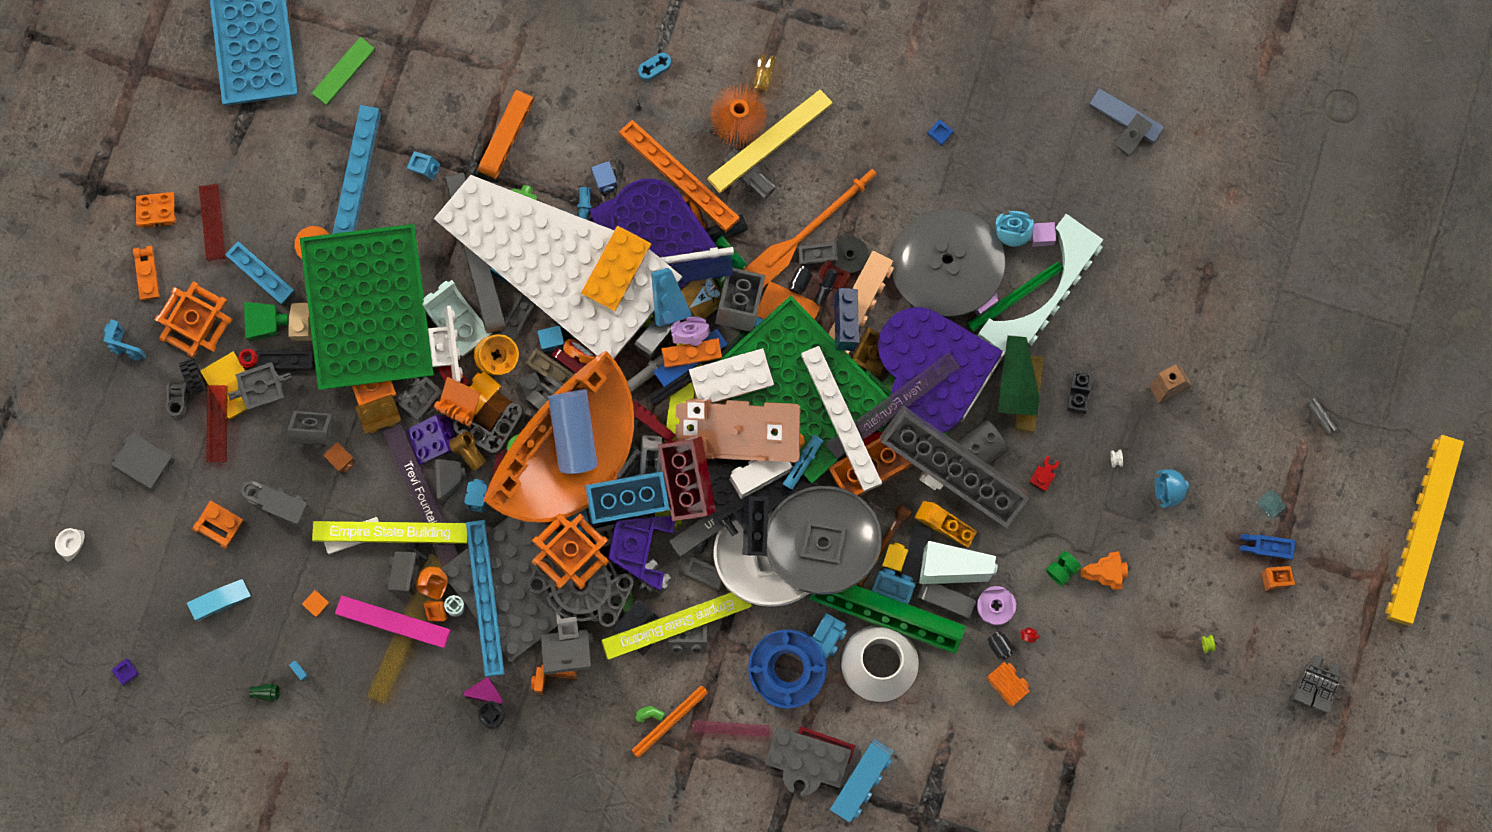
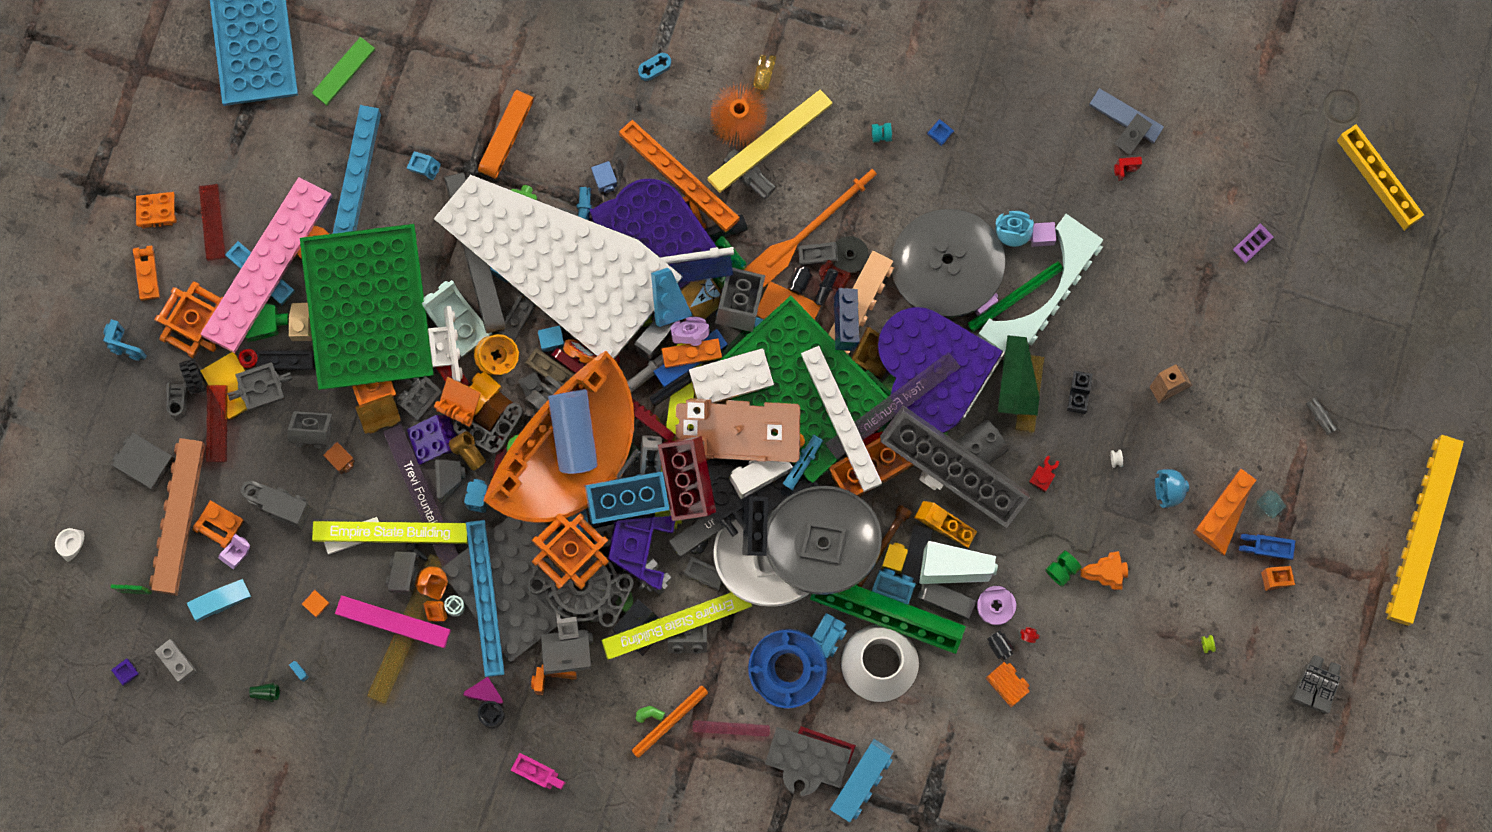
(131, 589): none -> green piece
(175, 661): none -> light grey brick
(178, 516): none -> nougat brick
(235, 551): none -> lavender bracket
(266, 265): none -> bright pink plate
(536, 772): none -> dark pink hinge
(616, 268): light orange plate -> none
(877, 132): none -> teal wheel
(1129, 164): none -> red bracket
(1224, 515): none -> orange wedge
(1264, 231): none -> medium lavender slope
(1380, 177): none -> yellow brick

